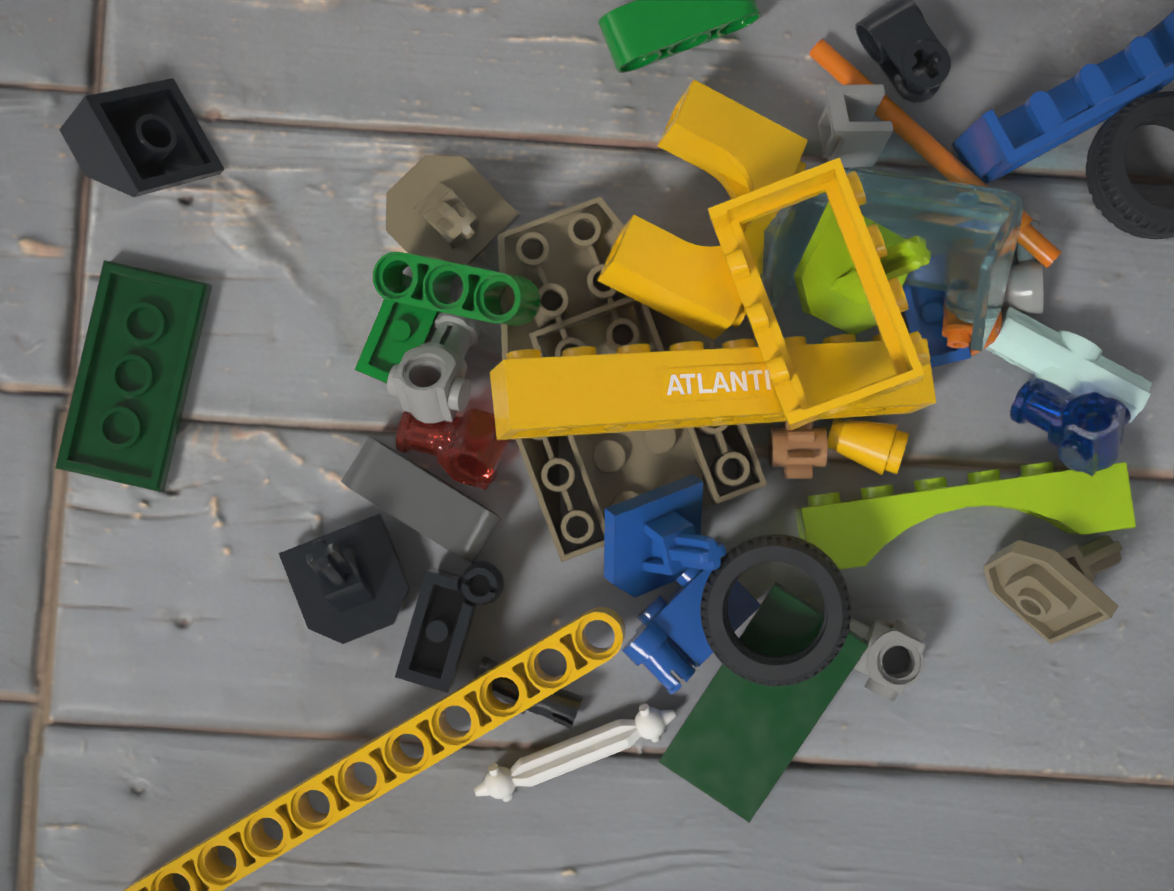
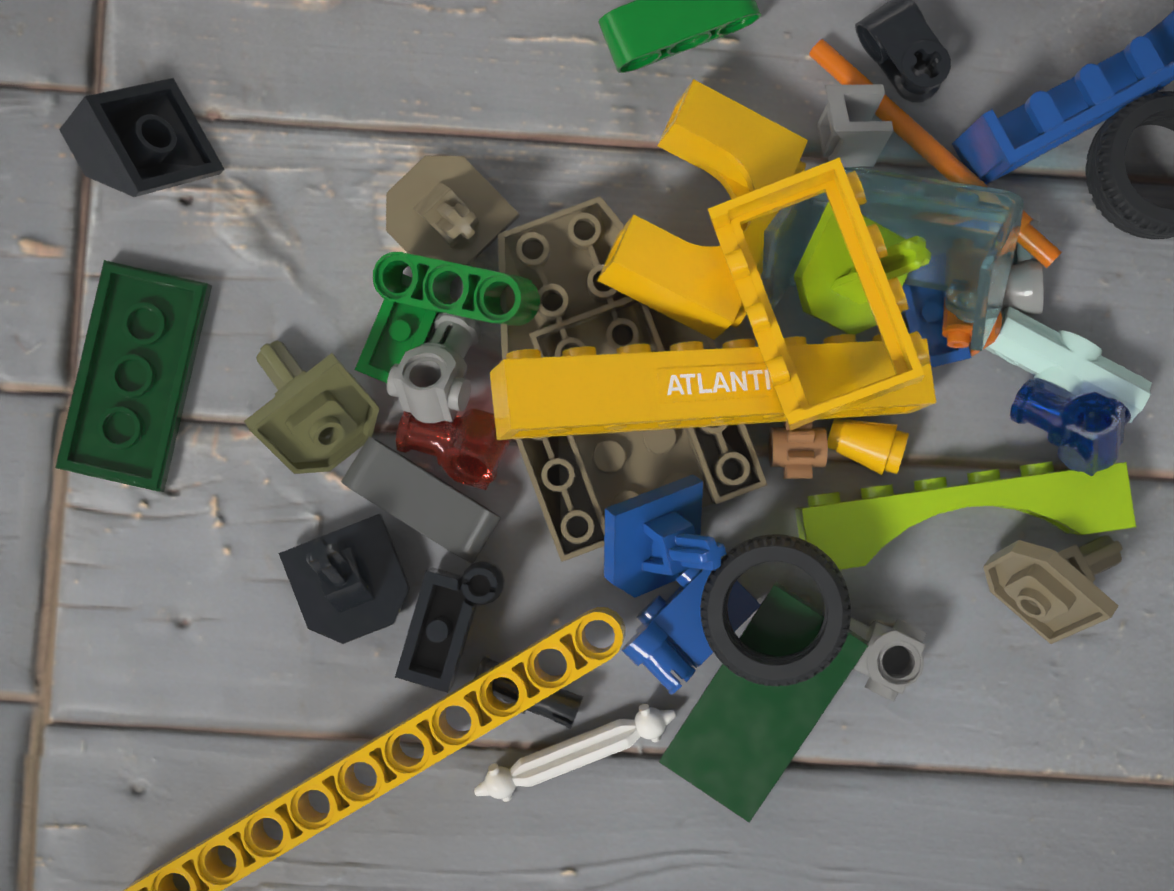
(314, 414): none -> olive piece

